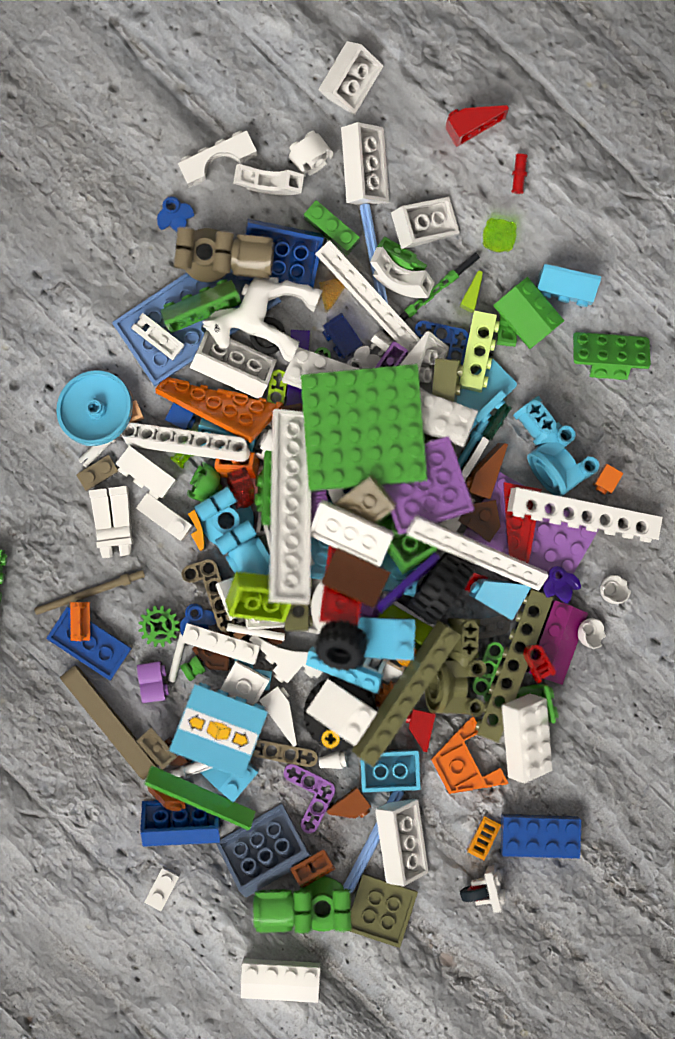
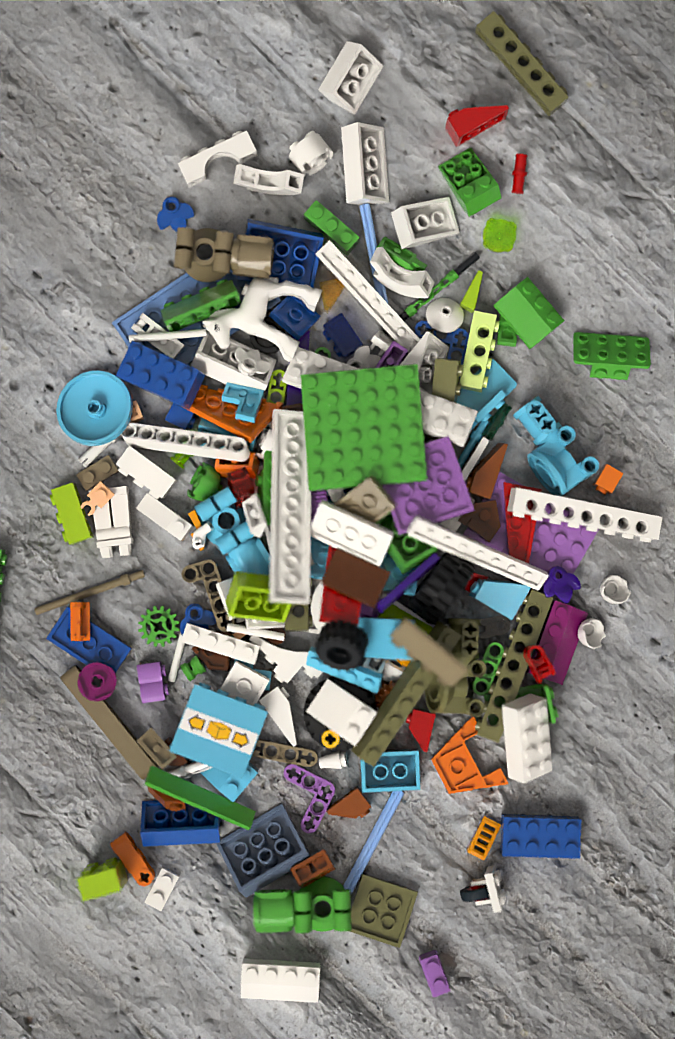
(70, 514): none -> lime brick
(98, 496): none -> light nougat plate
(102, 879): none -> lime brick
(106, 687): none -> magenta plate
(133, 859): none -> orange piece
(160, 375): none -> blue brick
(168, 335): none -> white bar
(200, 535): none -> white arm
(247, 398): none -> medium azure plate
(251, 362): none -> white plate
(254, 515): none -> white slope
(294, 316): none -> blue plate
(402, 841): white slope -> none
(426, 650): none -> dark tan slope
(434, 973): none -> medium lavender brick
(444, 322): none -> white dish
(470, 182): none -> bright green slope
(548, 103): none -> olive brick
(568, 285): medium azure slope -> none

